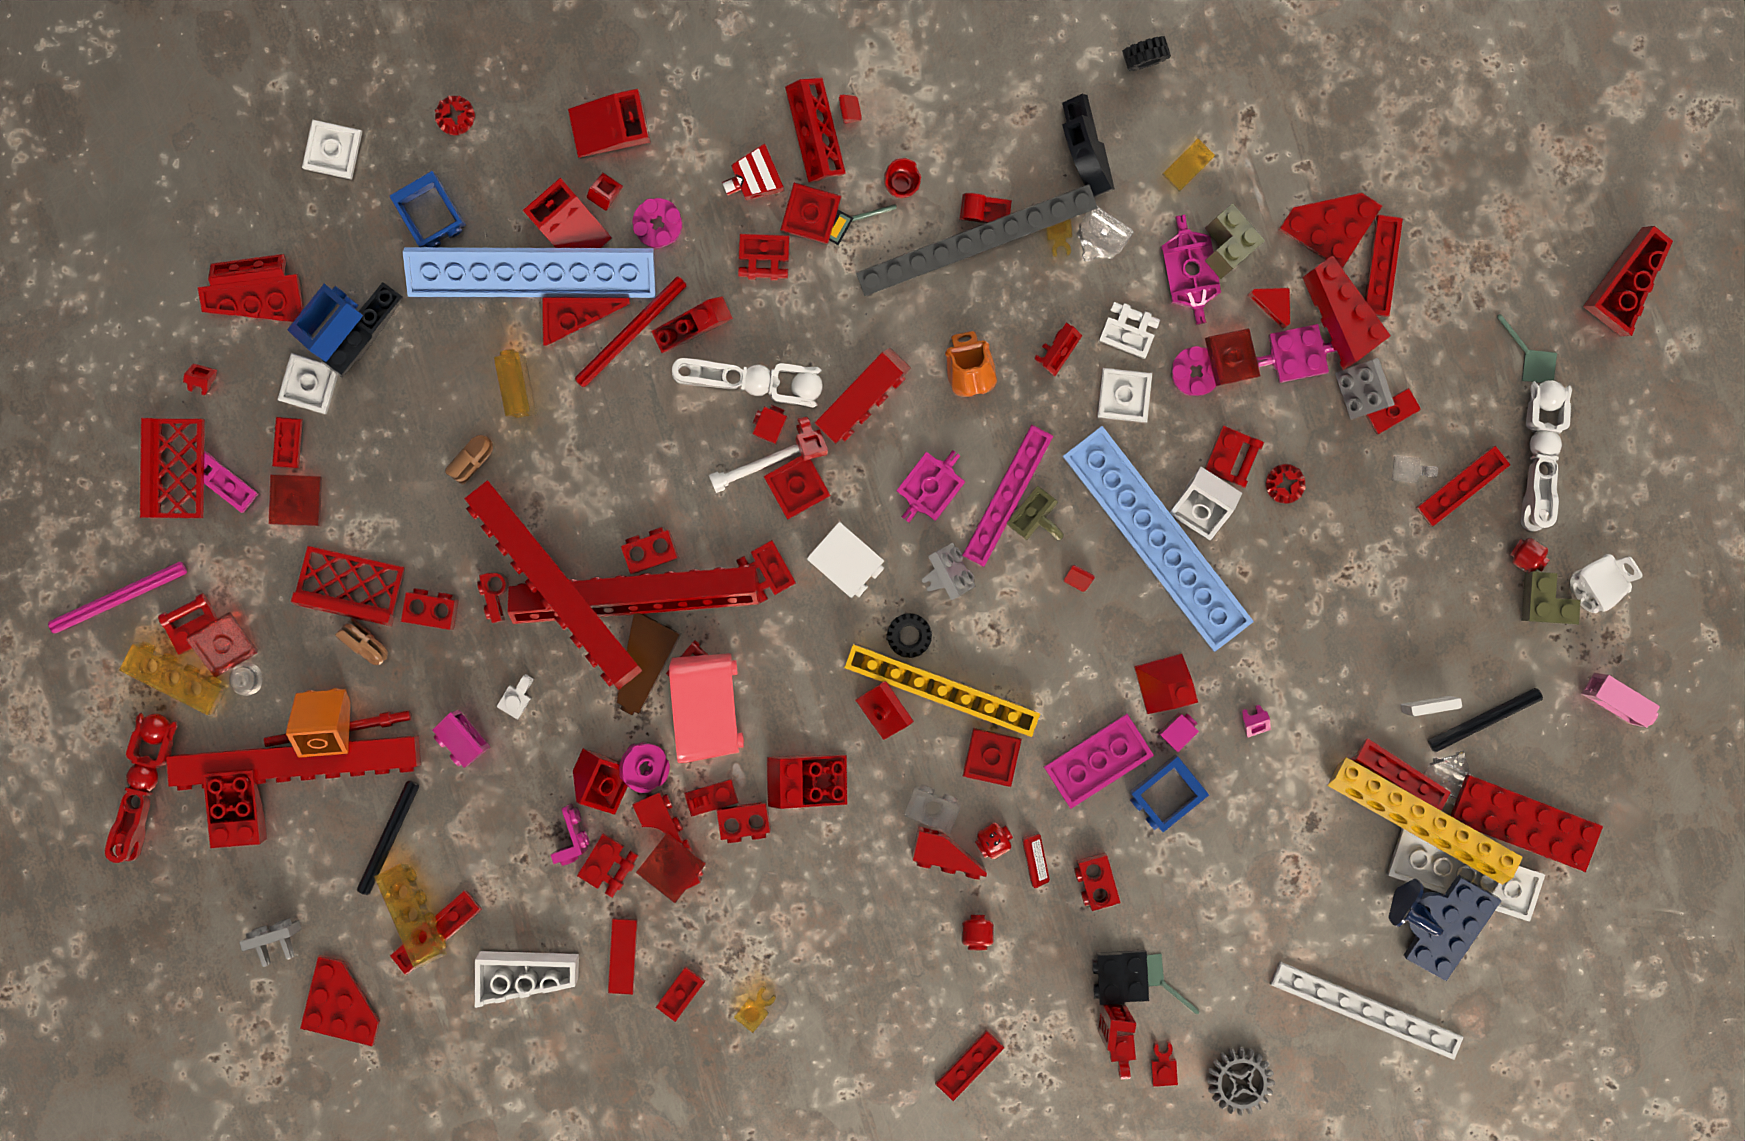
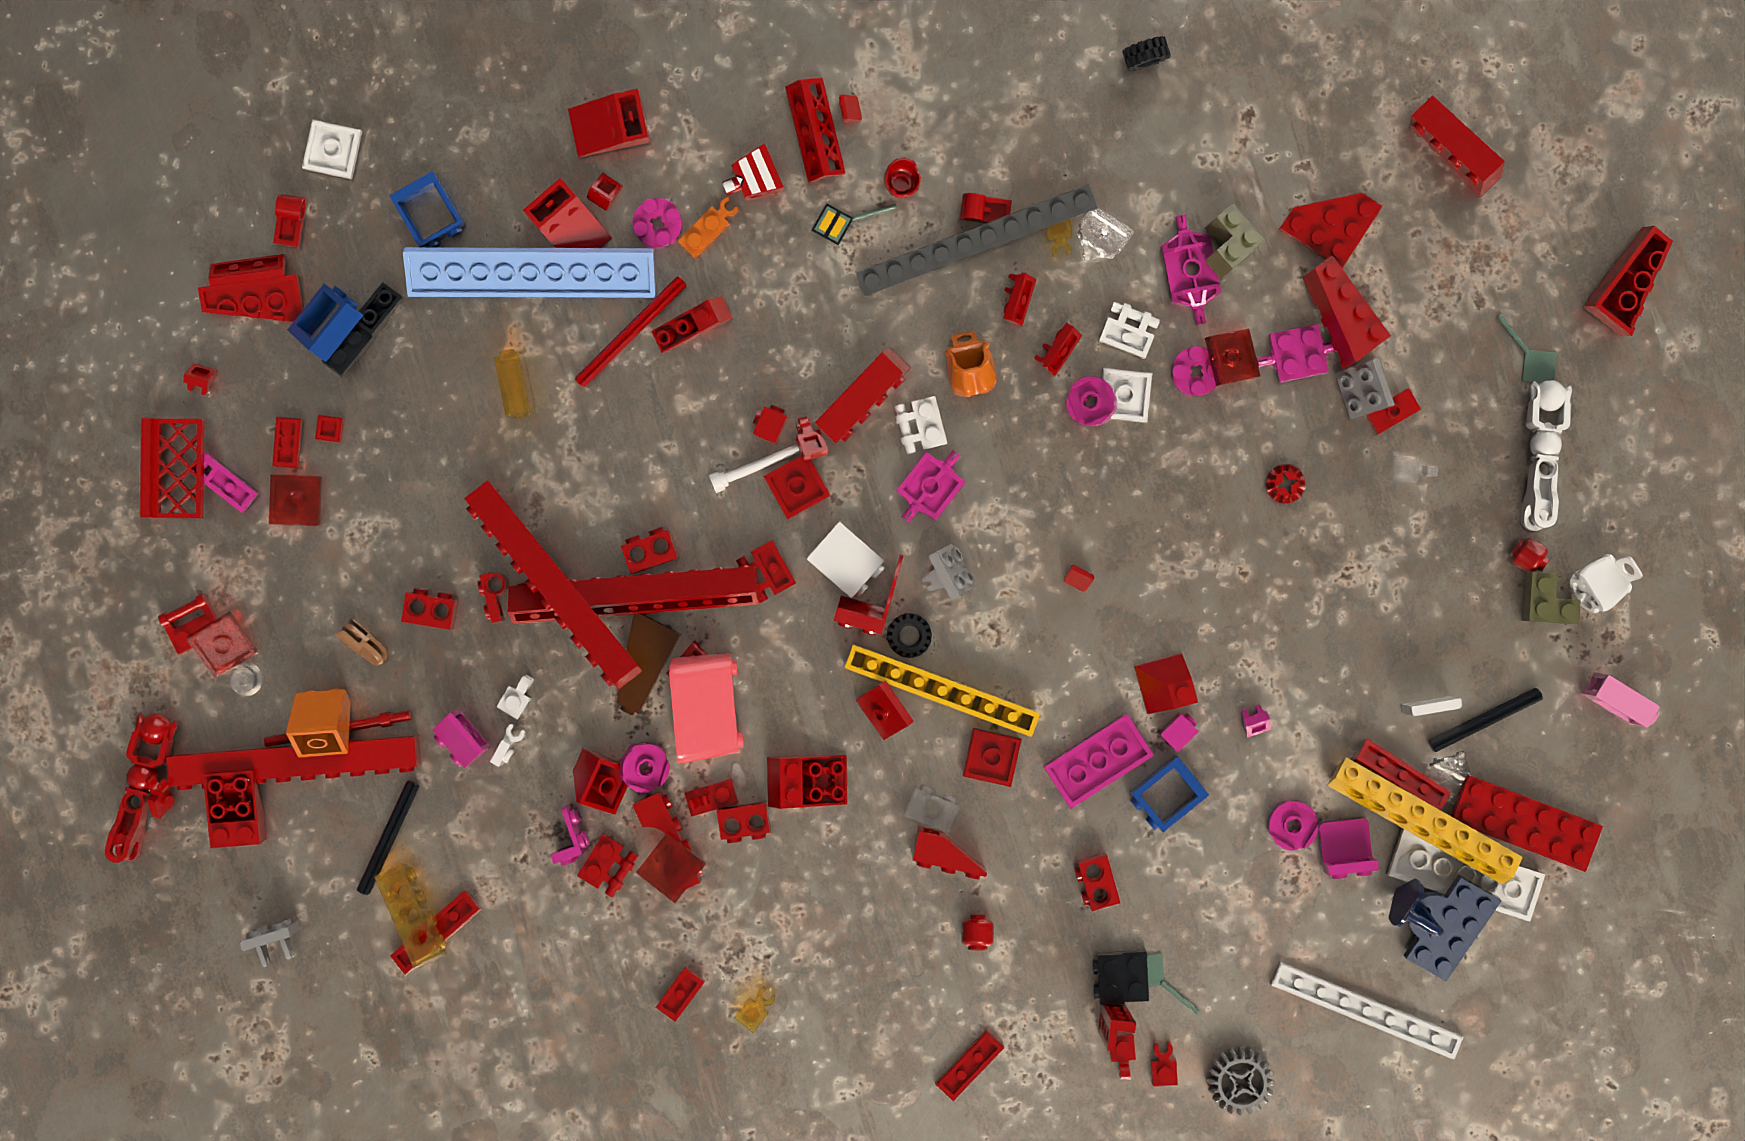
(117, 597): dark pink axle -> none
(136, 666): clear yellow brick -> none
(161, 797): none -> red plate
(290, 220): none -> red plate
(308, 384): white tile -> none
(329, 428): none -> red tile
(338, 1005): red plate -> none
(344, 607): red fence -> none
(464, 120): red gear -> none
(470, 459): medium nougat arm -> none
(504, 750): none -> white plate
(521, 974): white wedge -> none
(570, 314): red wing -> none
(622, 956): red tile -> none
(707, 229): none -> orange plate
(755, 379): white piece -> none
(763, 248): red plate -> none
(810, 213): red plate -> none
(865, 615): none -> red piece
(928, 423): none -> white plate
(994, 840): red head -> none
(1007, 495): dark pink tile -> none
(1019, 299): none -> red plate
(1034, 513): olive plate -> none
(1035, 860): slope -> none
(1078, 397): none -> dark pink plate
(1084, 146): black slope -> none
(1158, 539): light blue plate -> none
(1188, 165): clear yellow tile -> none
(1206, 503): white slope -> none
(1226, 452): red plate -> none
(1274, 303): red slope -> none
(1306, 821): none -> dark pink plate
(1346, 848): none -> dark pink bracket
(1383, 264): red plate -> none
(1457, 146): none -> red wedge
(1463, 486): red plate -> none

